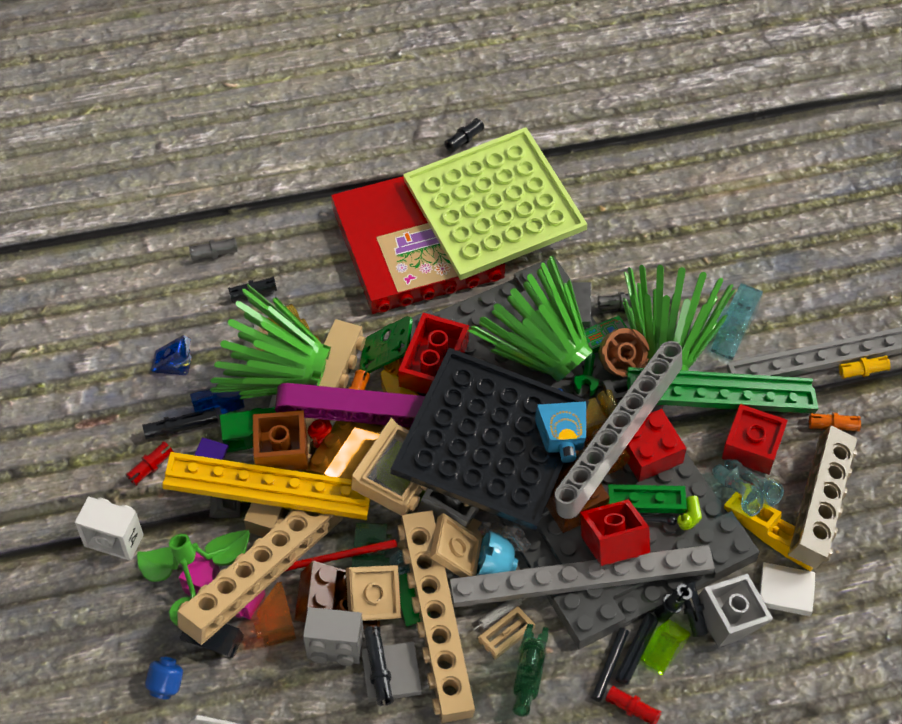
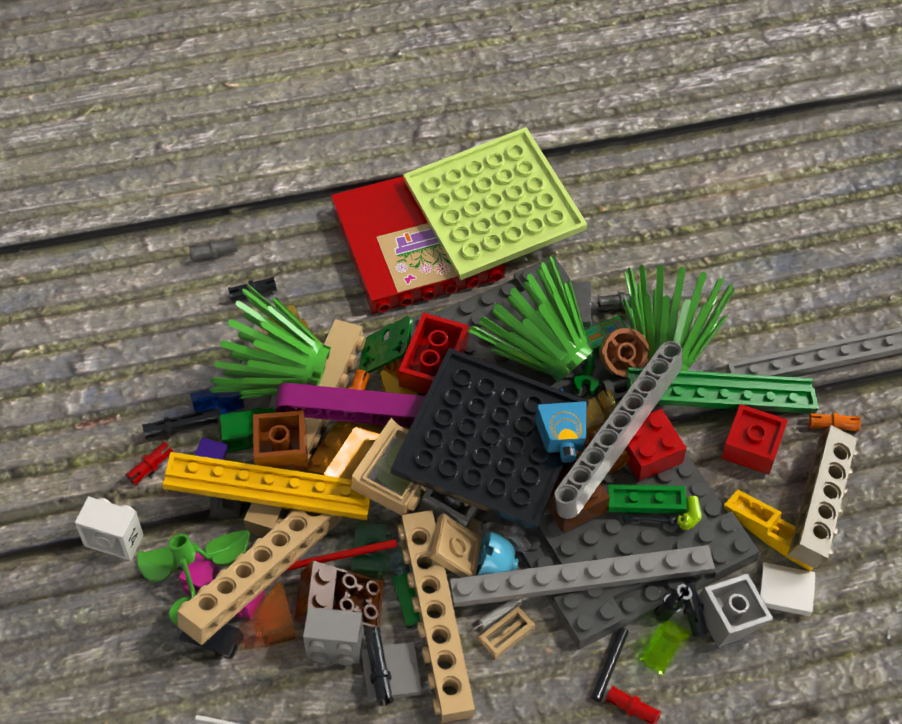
(164, 678): blue head -> none
(173, 357): clear blue slope -> none
(319, 430): red plate -> none
(374, 592): tan tile -> none
(464, 135): black pin -> none
(529, 669): clear green connector -> none
(615, 532): red brick -> none
(637, 649): black axle -> none
(739, 318): clear light blue slope -> none
(751, 486): clear light blue piece -> none
(864, 367): yellow pin -> none

